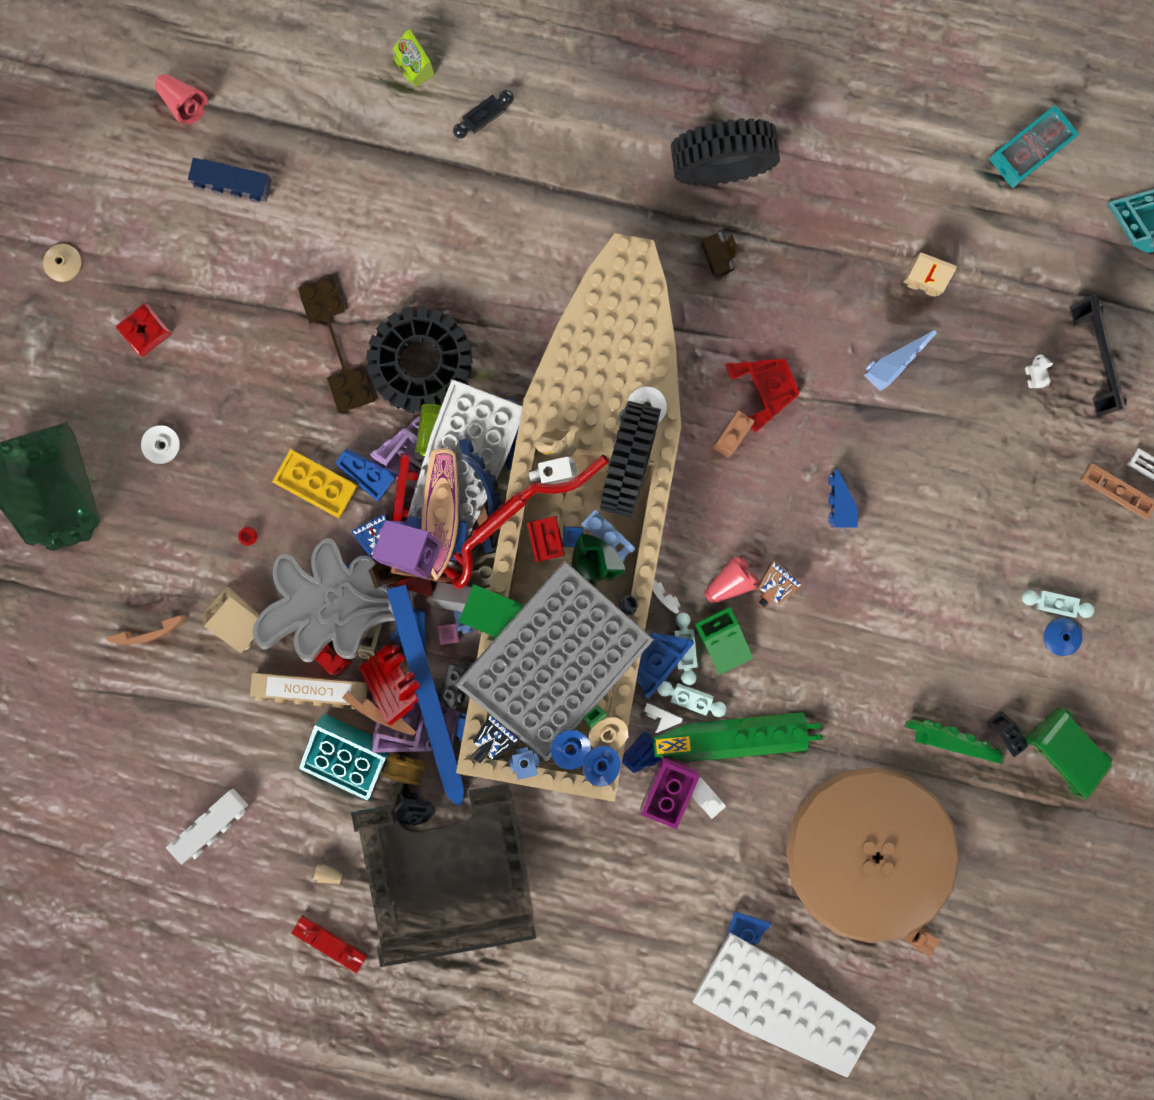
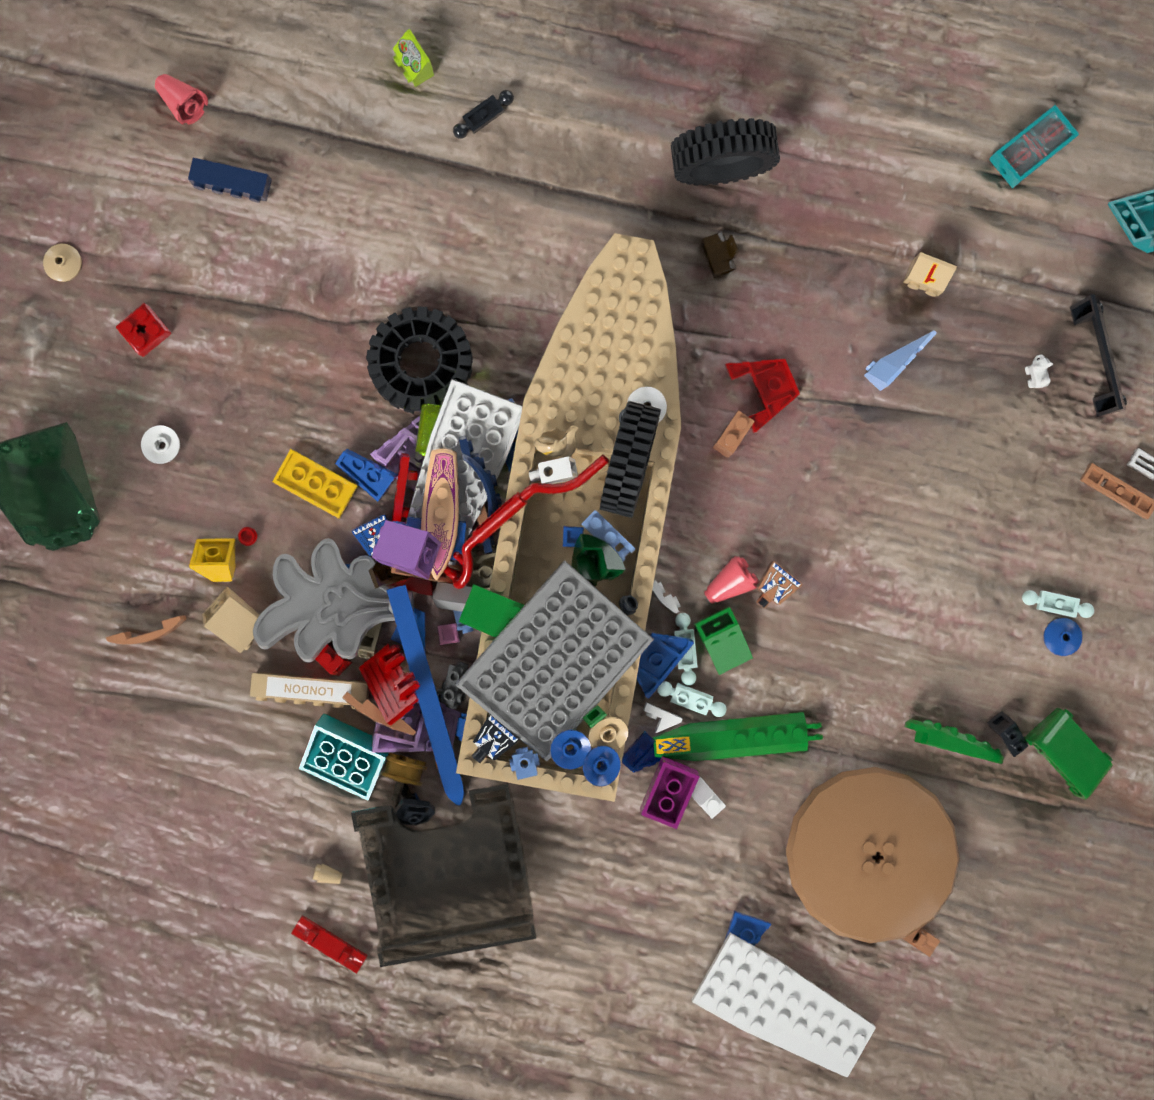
(207, 827): white wedge -> none
(214, 559): none -> yellow slope
(350, 386): dark brown hinge -> none
(546, 539): red plate -> none
(843, 508): blue slope -> none

